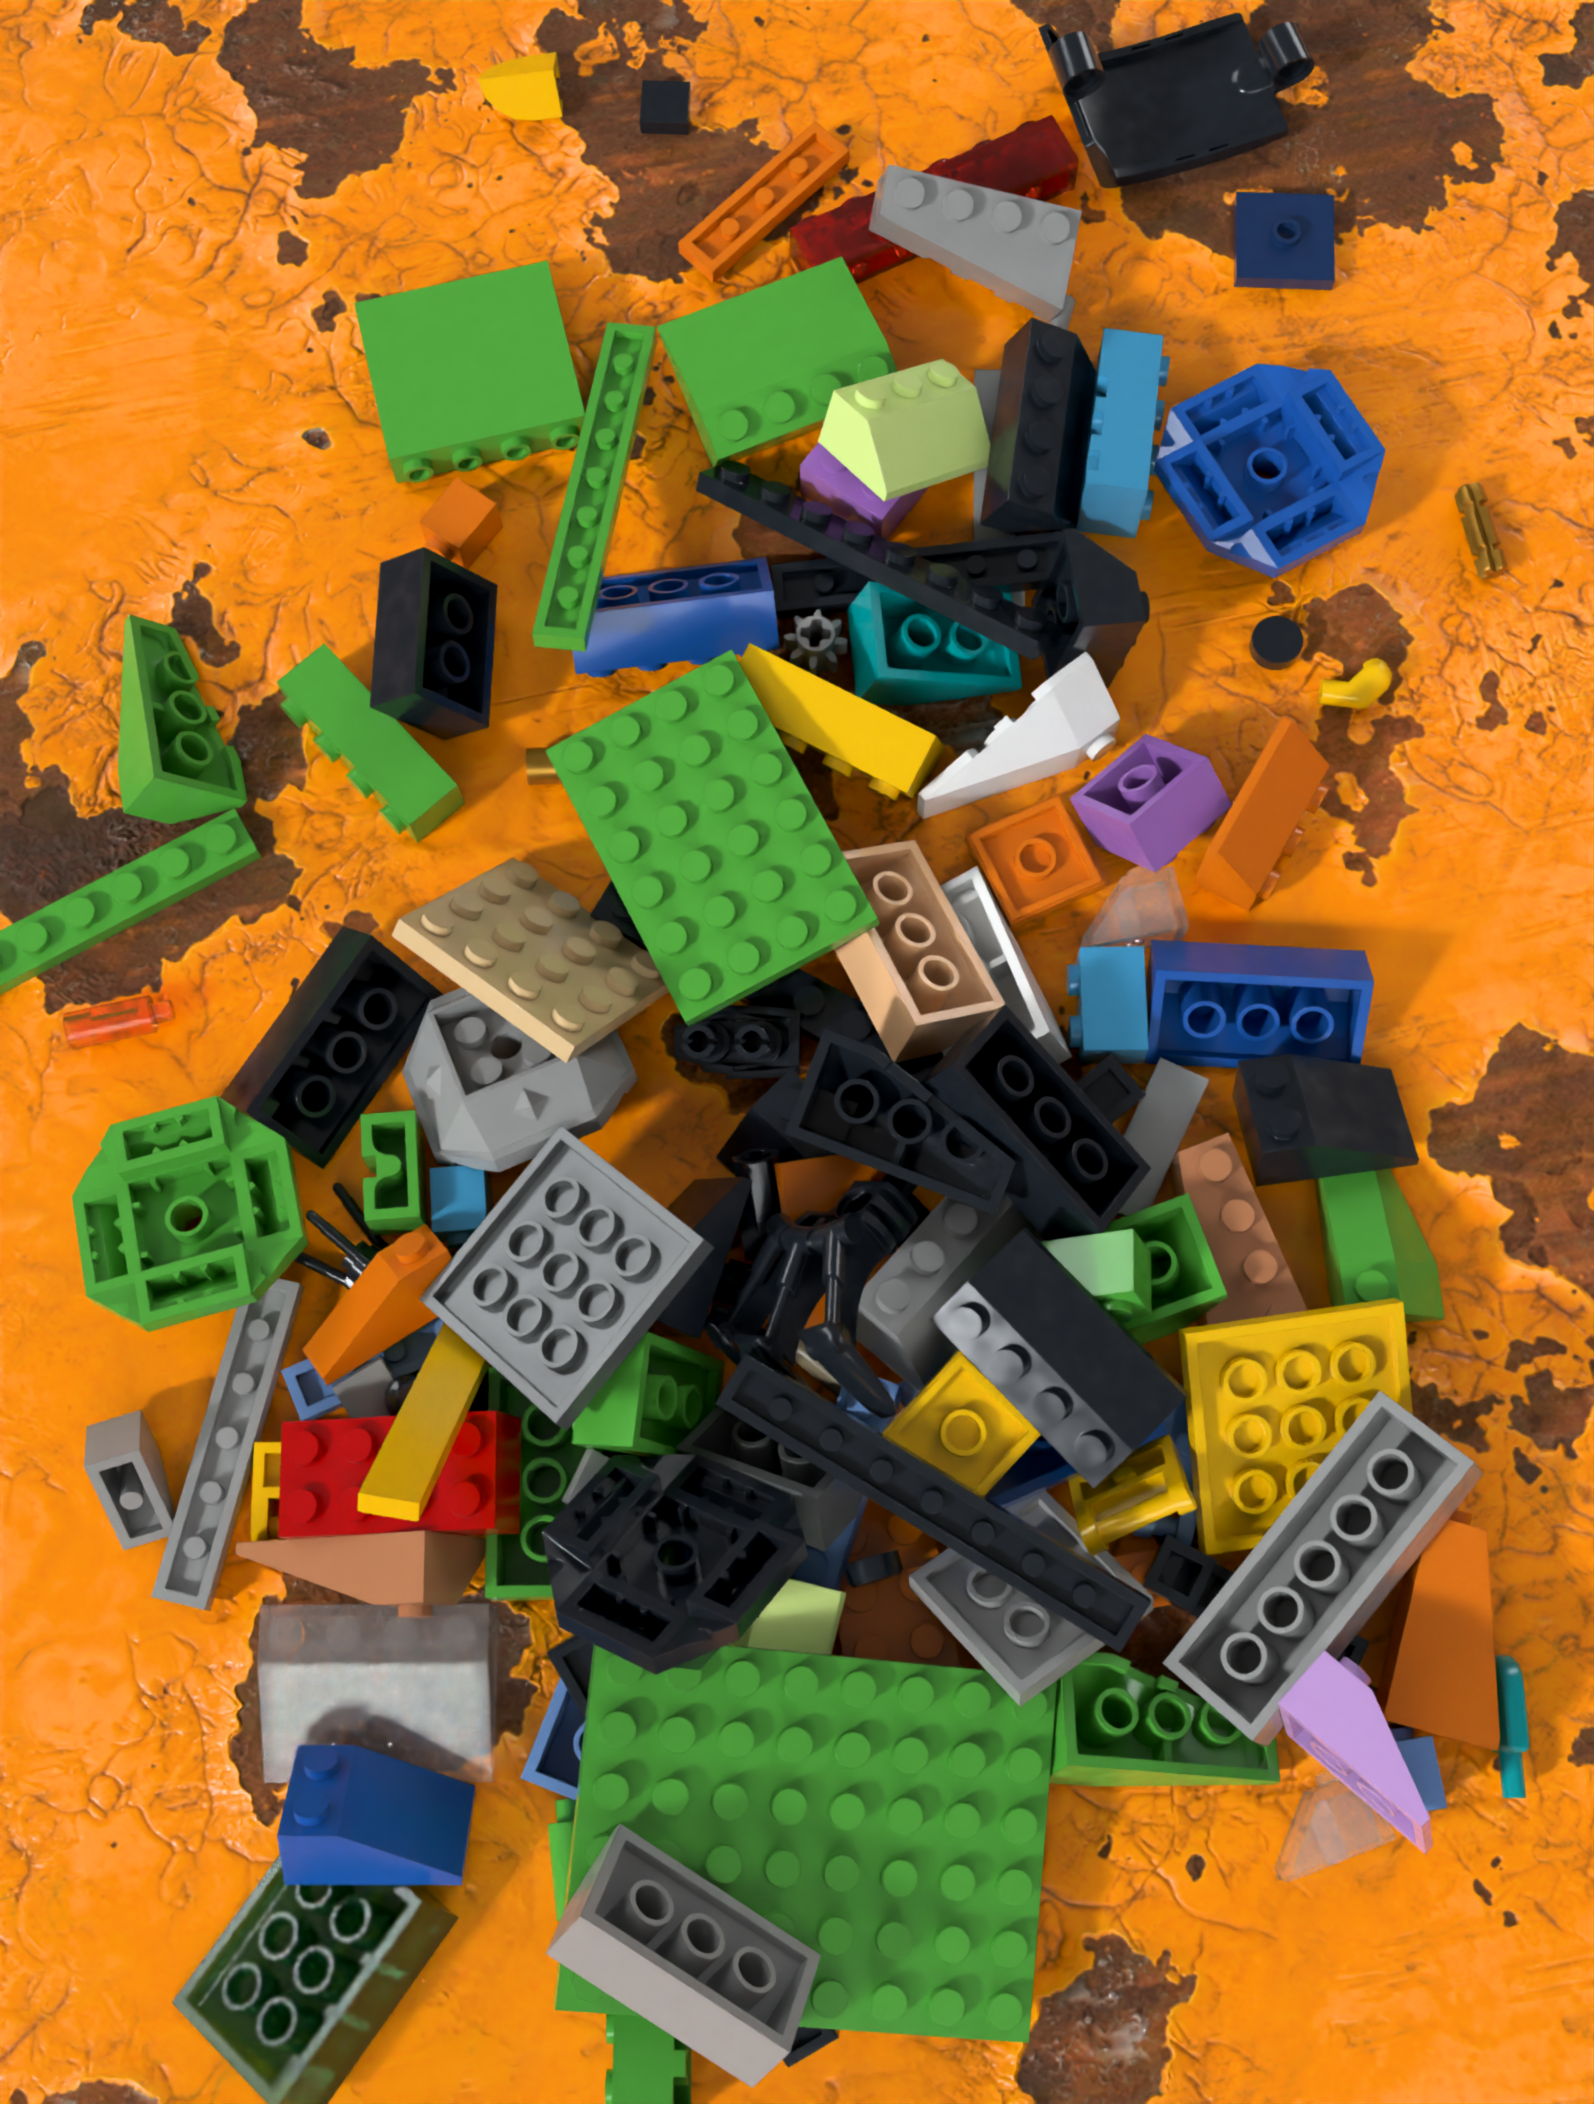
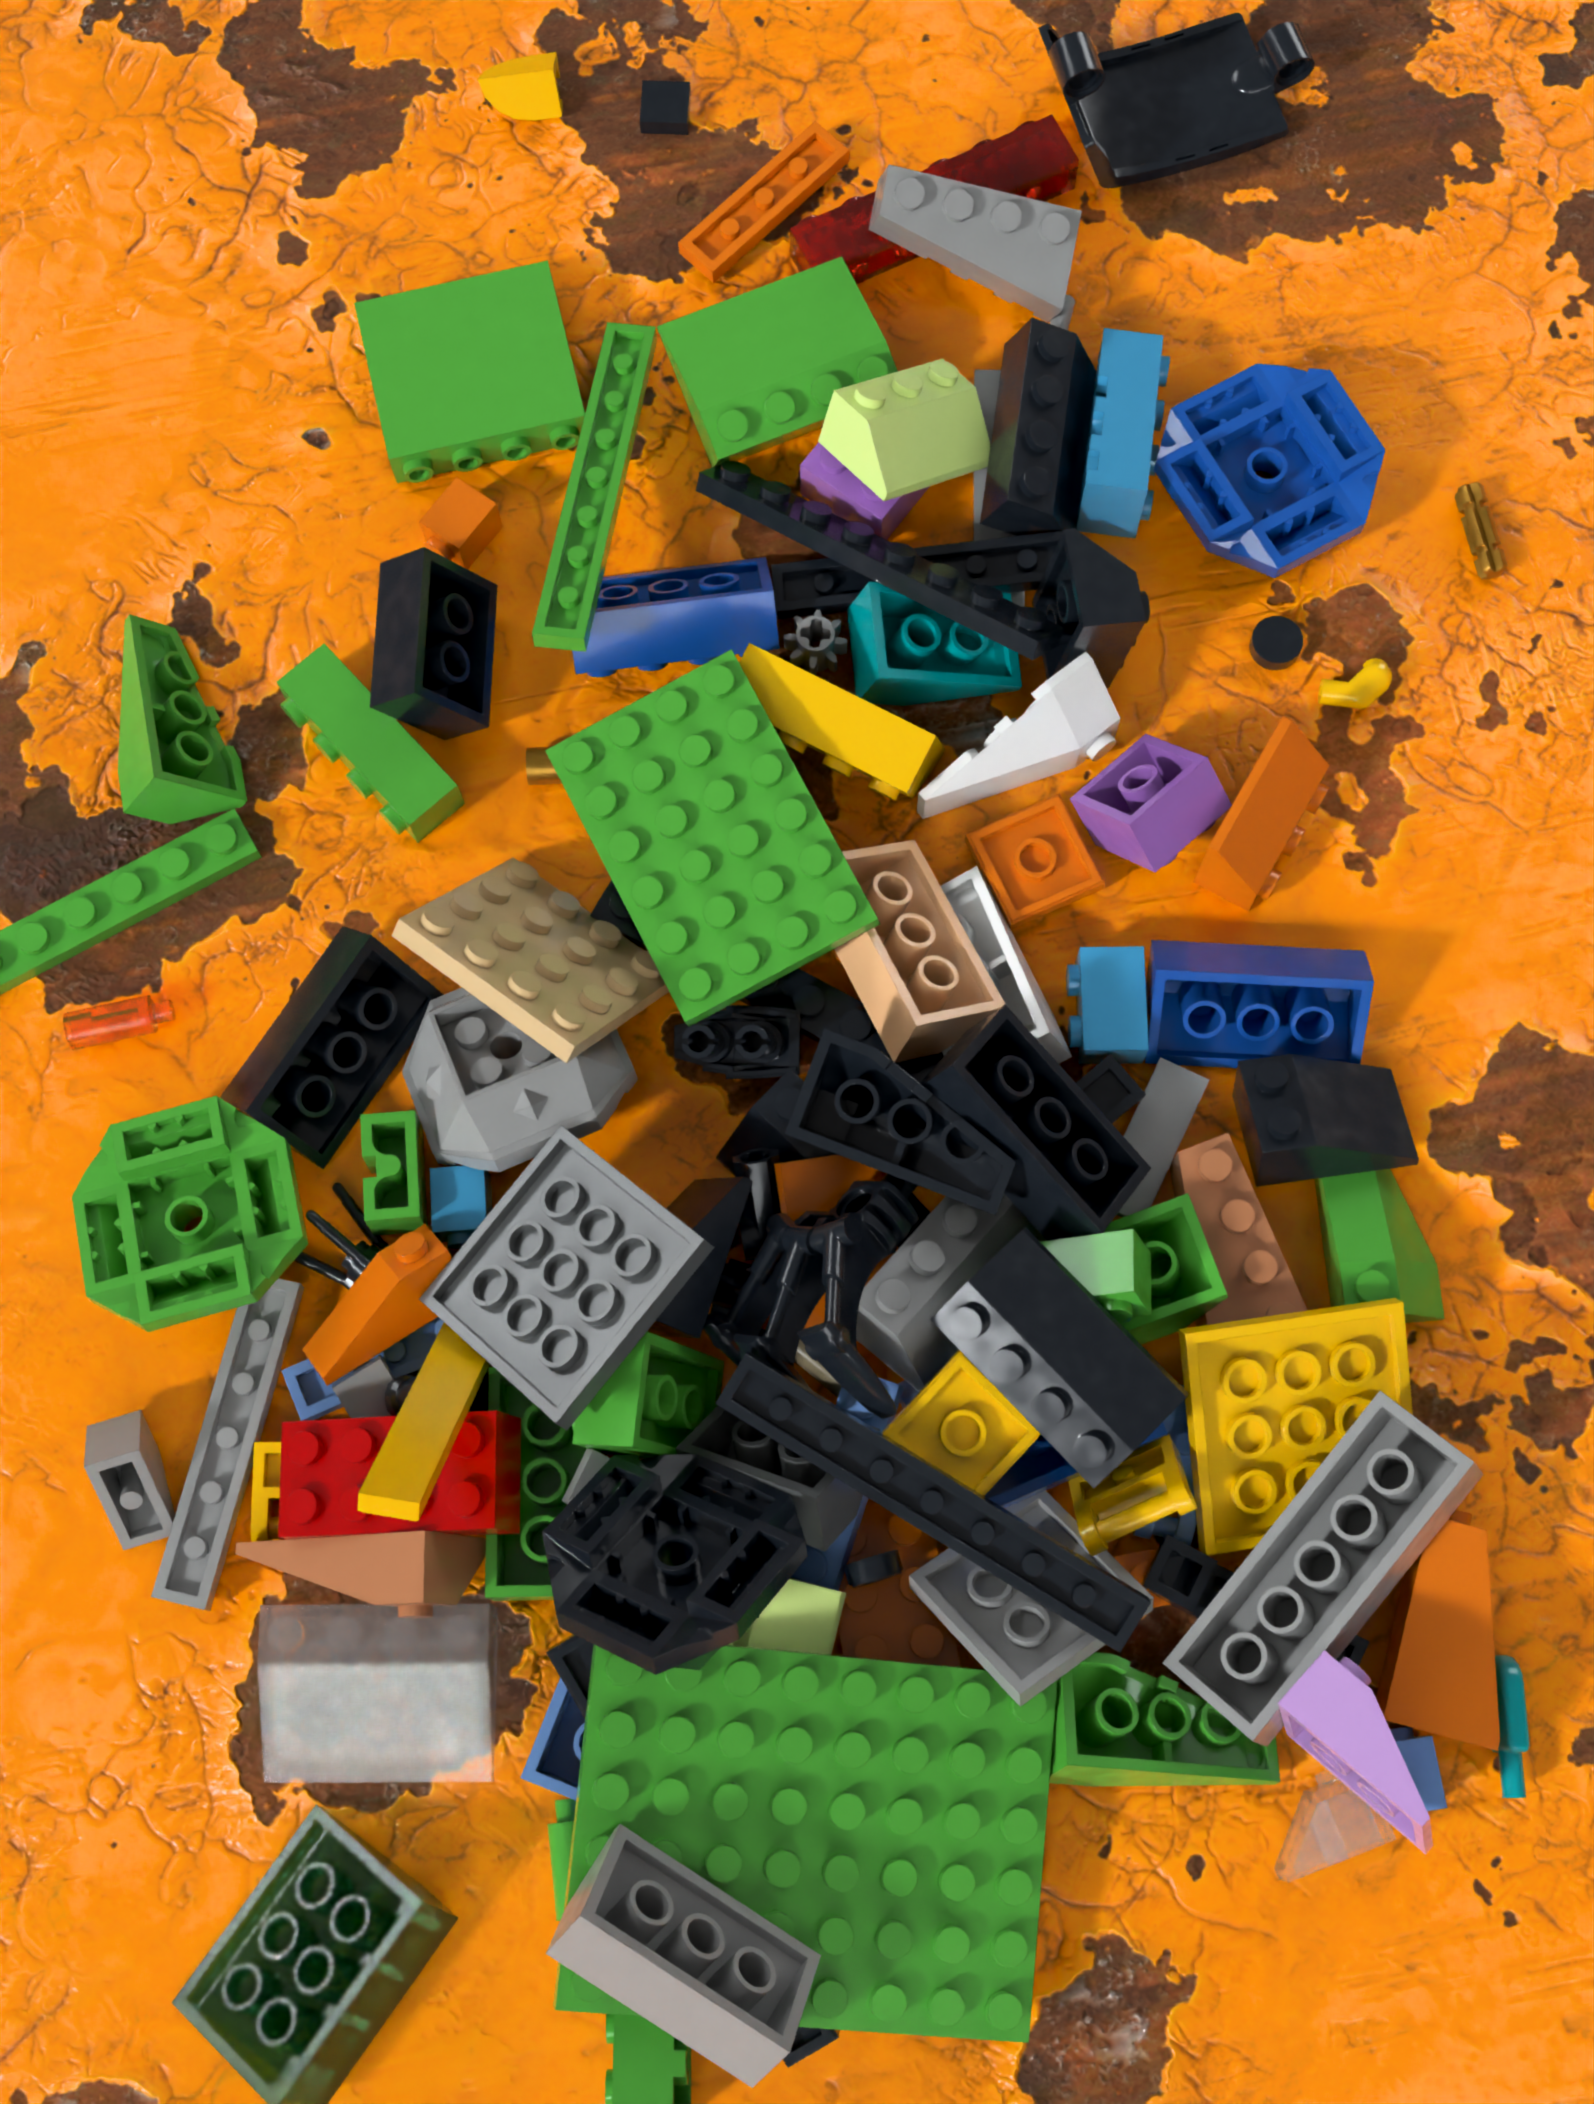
(372, 1821): blue slope -> none
(1140, 910): clear slope -> none
(1284, 241): dark blue plate -> none

